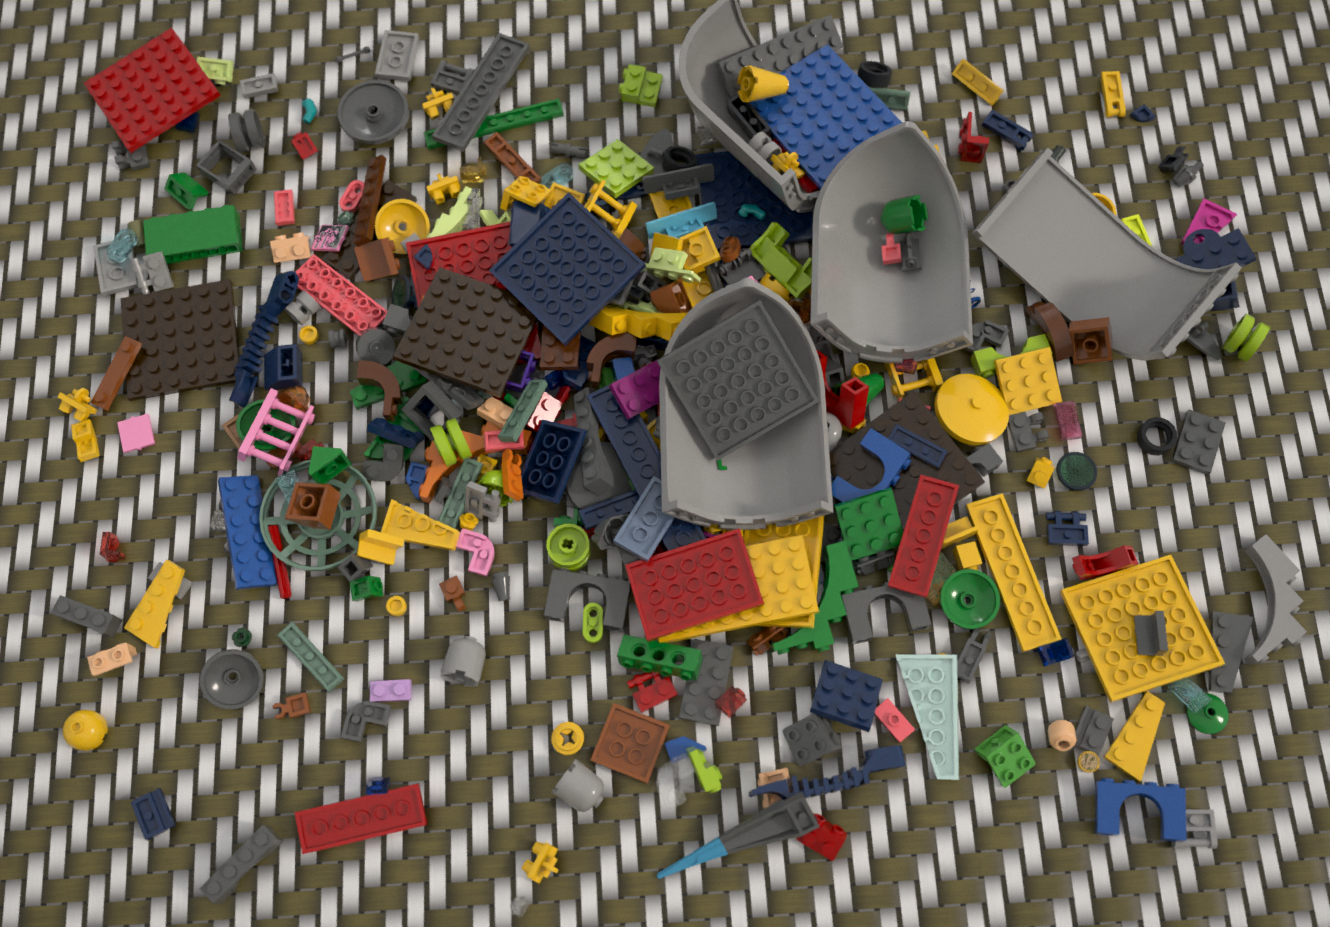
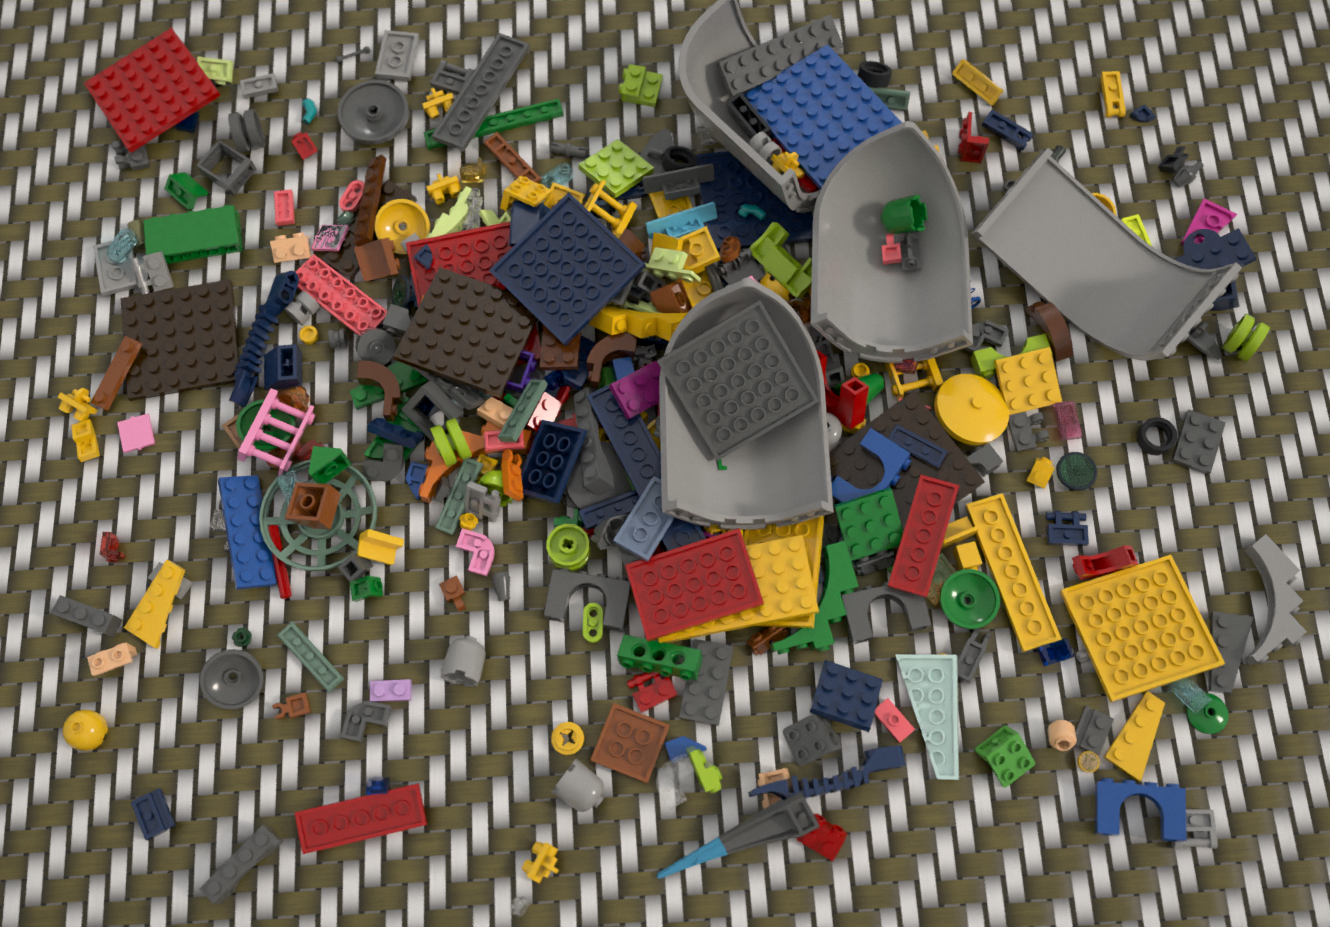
(396, 606): yellow tile -> none
(418, 528): yellow wing -> none
(731, 701): clear red bracket -> none
(760, 84): yellow cone -> none
(1091, 340): dark orange slope -> none
(1151, 634): dark grey panel -> none

